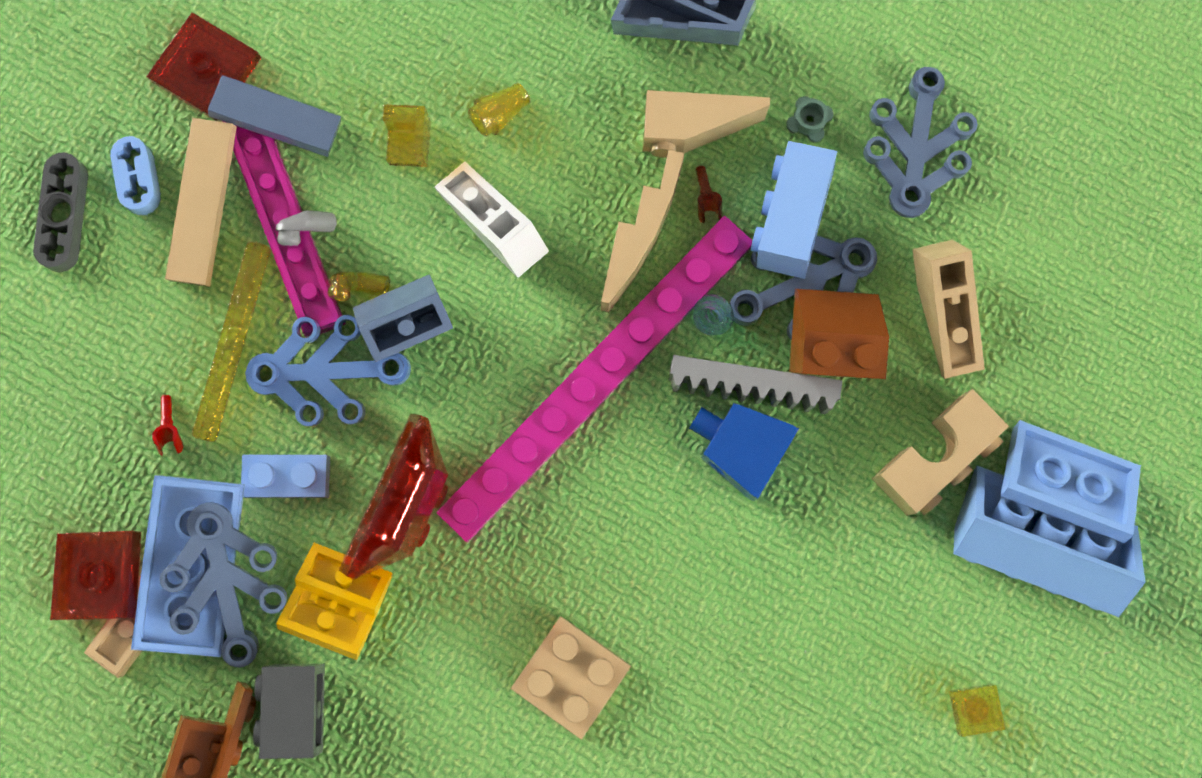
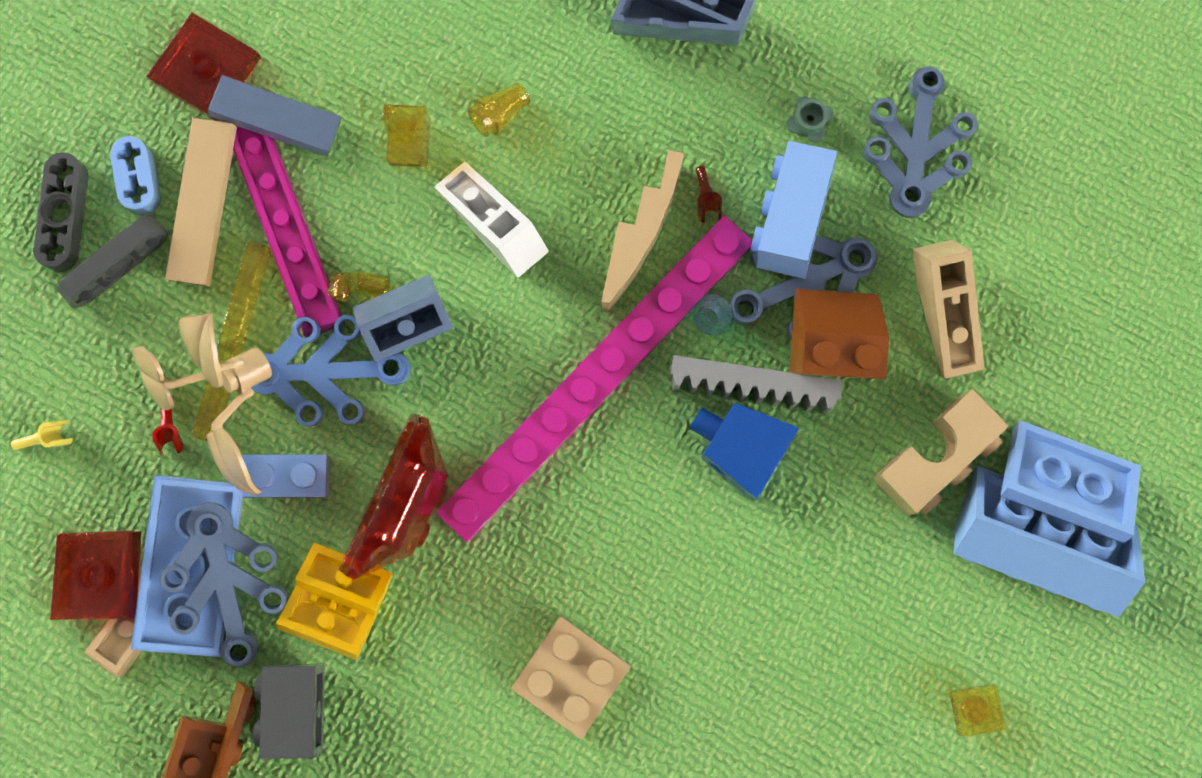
(47, 435): none -> light yellow hand
(112, 261): none -> dark grey beam
(234, 375): none -> tan plant
(308, 220): light grey arm -> none
(694, 119): tan slope -> none

